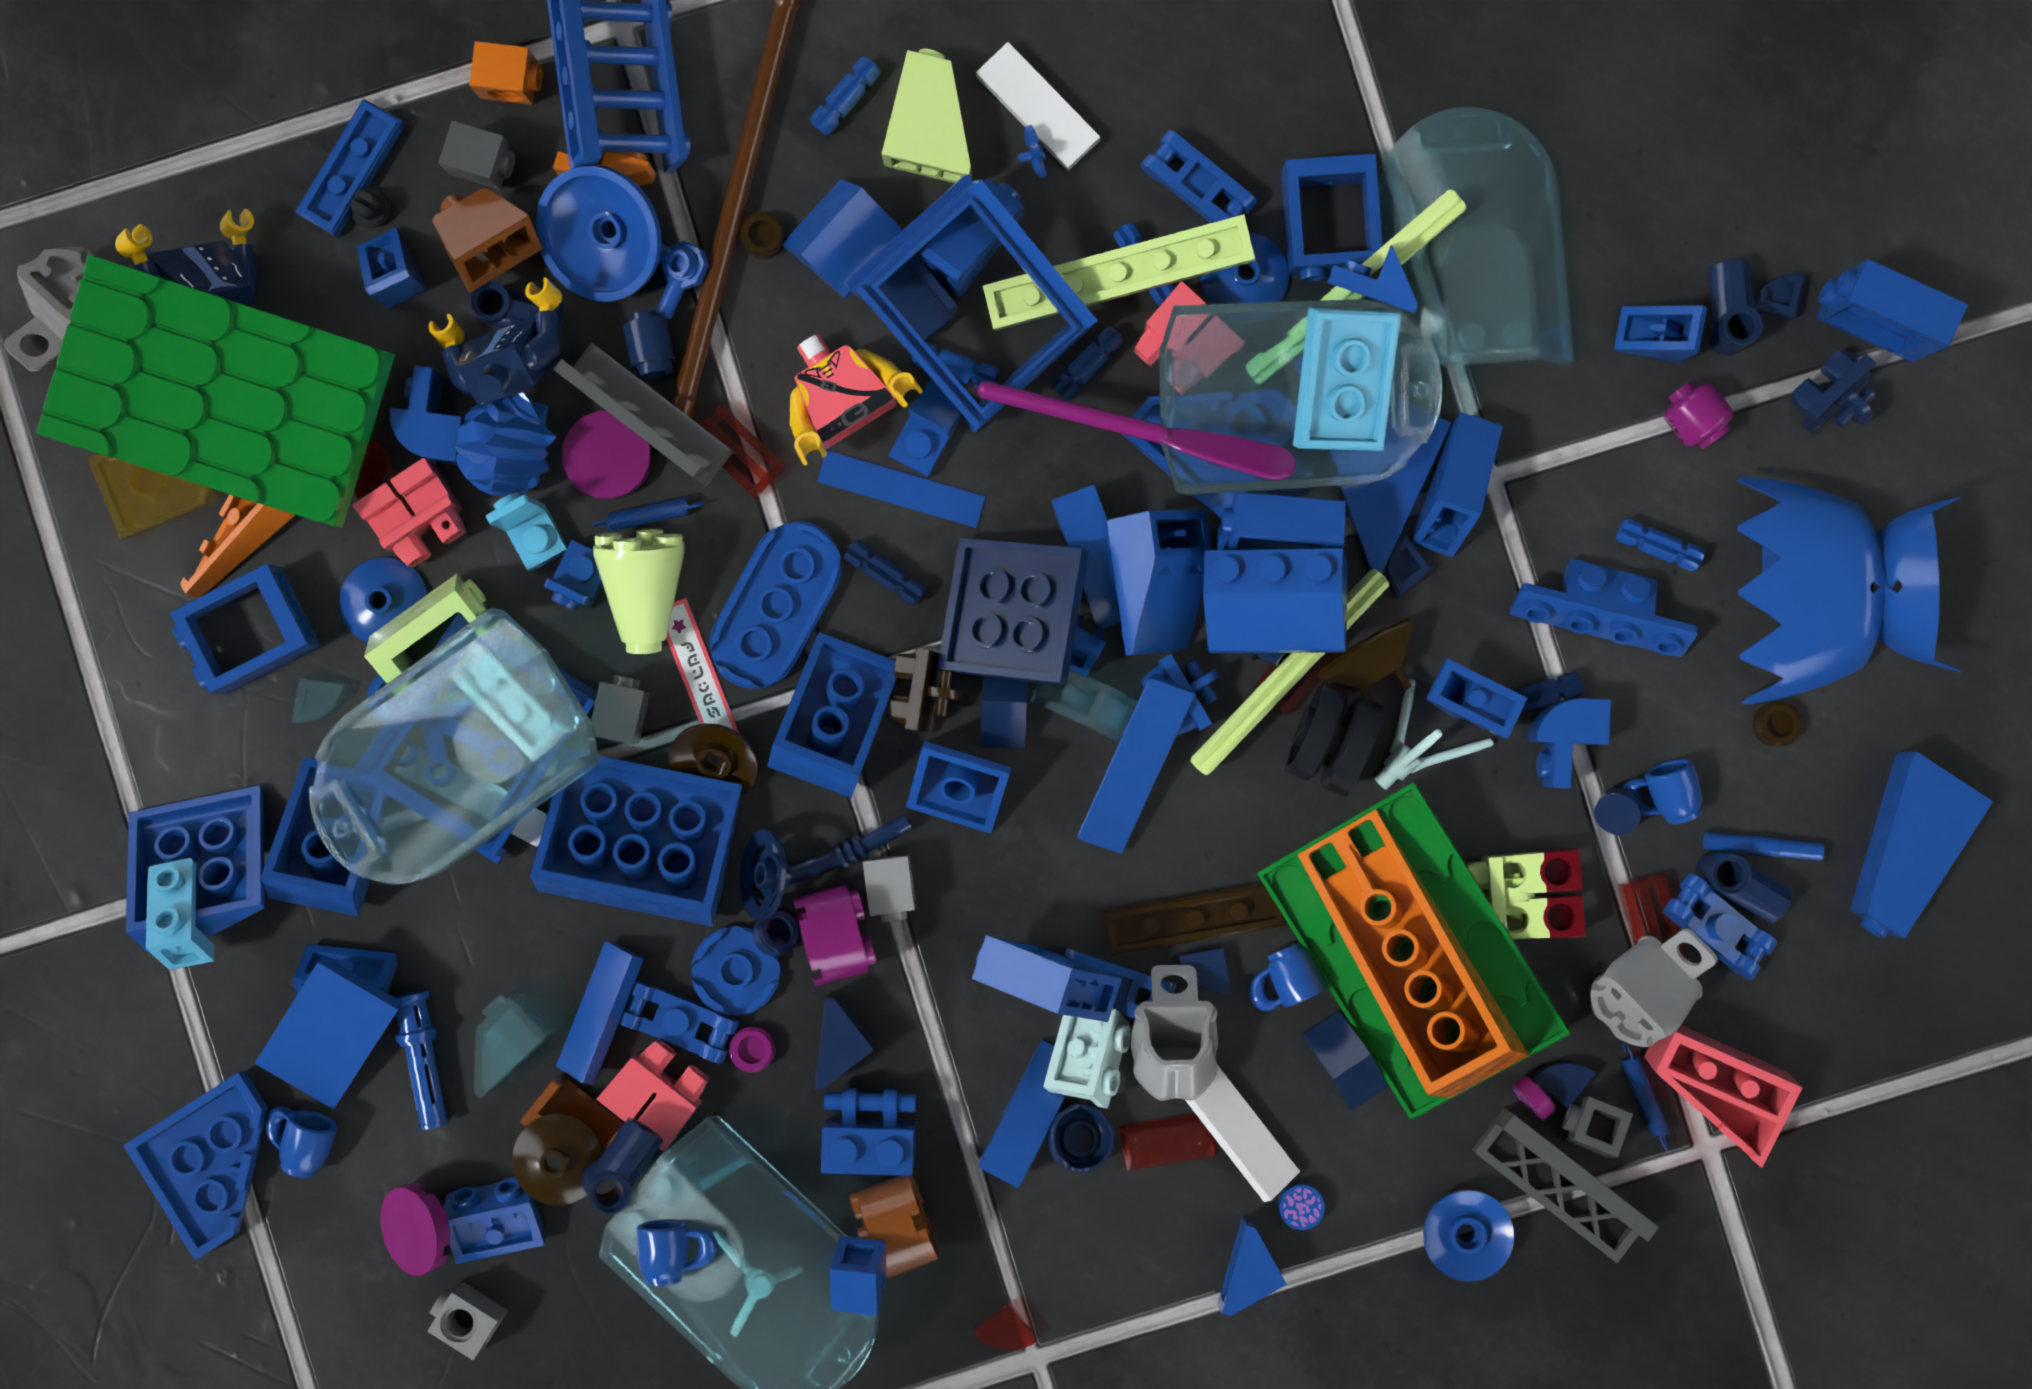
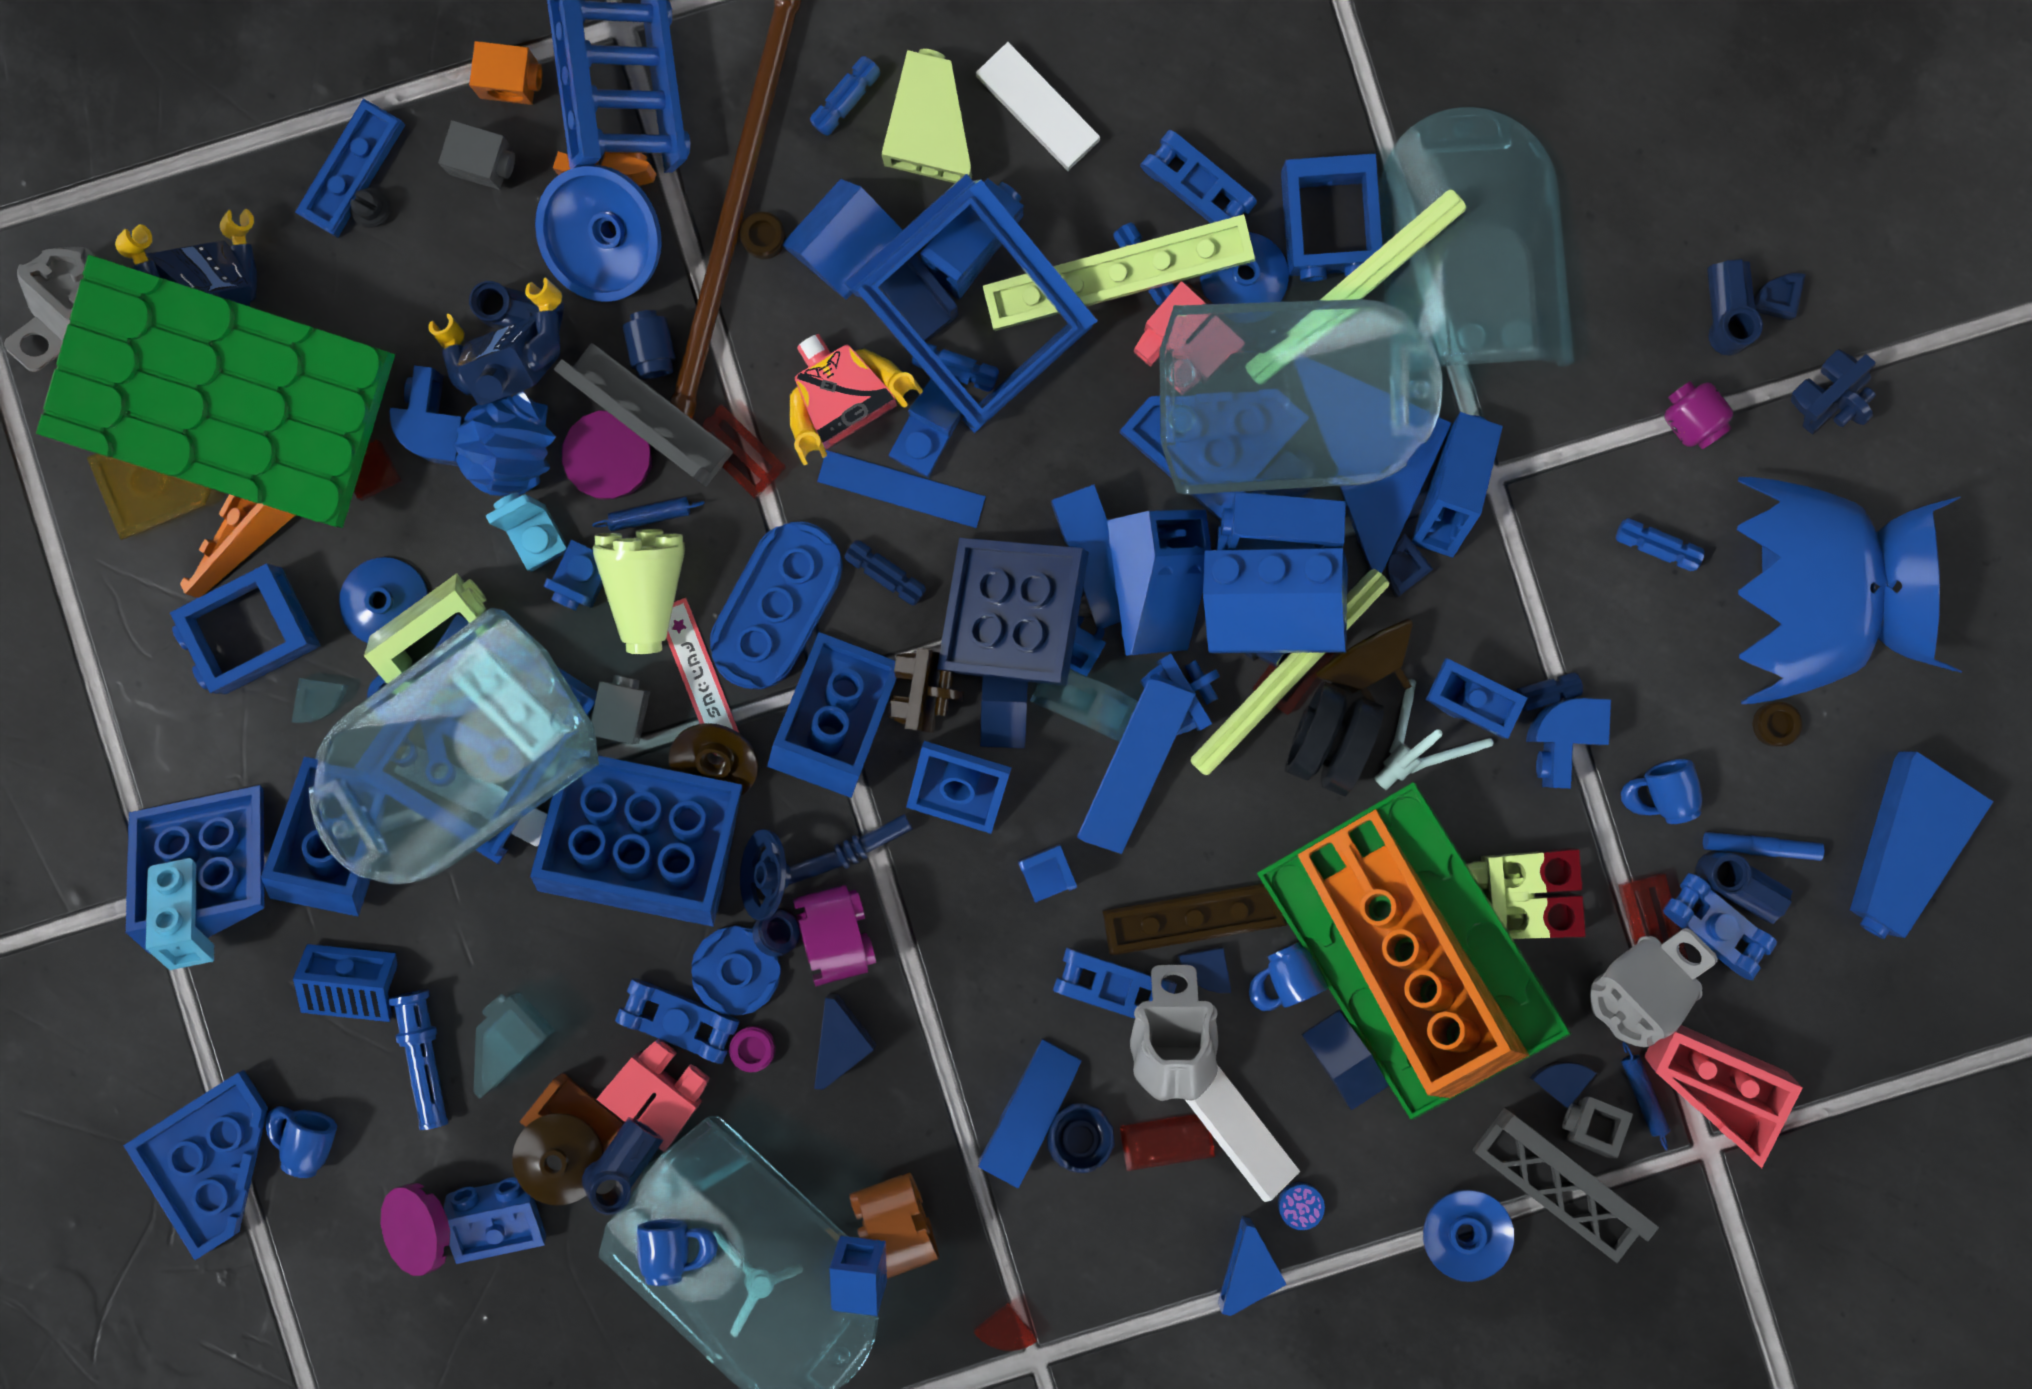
(328, 1032): blue tile -> none
(389, 269): blue slope -> none
(410, 509): coral hips -> none
(484, 235): dark orange torso -> none
(485, 1315): light grey brick -> none
(599, 1013): blue tile -> none
(684, 269): blue piece -> none
(868, 1145): blue brick -> none
(890, 887): light grey brick -> none
(1035, 154): blue plant -> none
(1046, 979): window -> none
(1047, 873): none -> blue panel
(1088, 363): dark blue axle -> none
(1088, 1058): light aqua bracket -> none
(1221, 449): magenta piece -> none
(1346, 379): medium azure tile -> none
(1390, 287): blue slope -> none
(1534, 1098): magenta tile -> none
(1606, 606): blue bracket -> none
(1618, 811): dark blue tile -> none
(1661, 331): blue slope -> none
(1890, 310): blue window -> none

